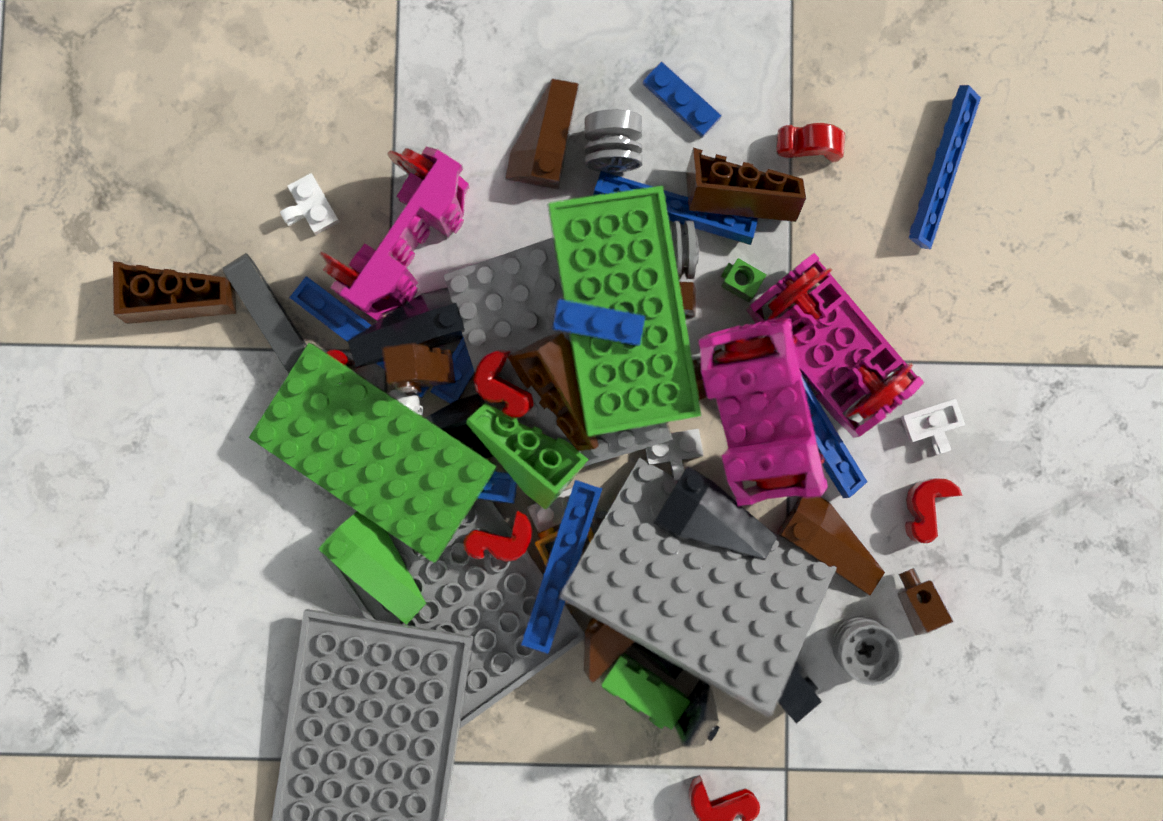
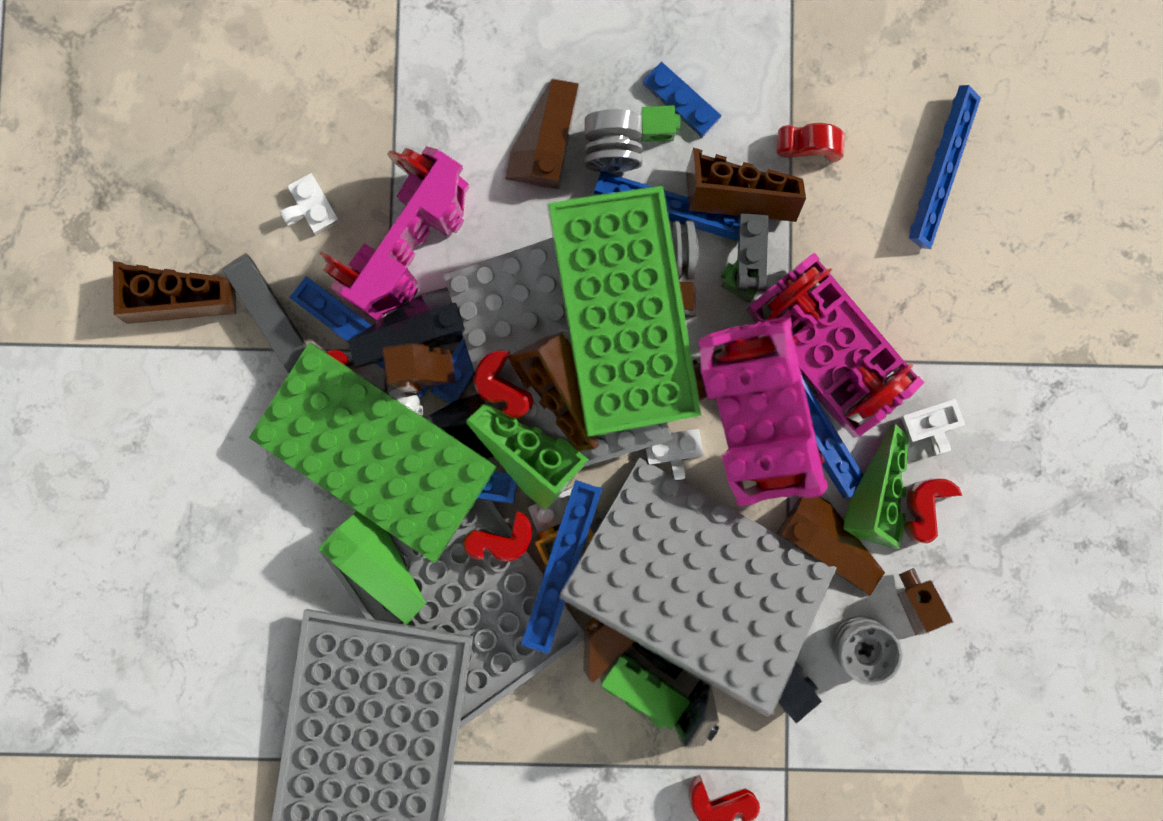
(598, 322): blue plate -> none
(659, 123): none -> bright green brick
(707, 514): black wedge -> none
(752, 252): none -> dark grey plate
(876, 503): none -> bright green wedge

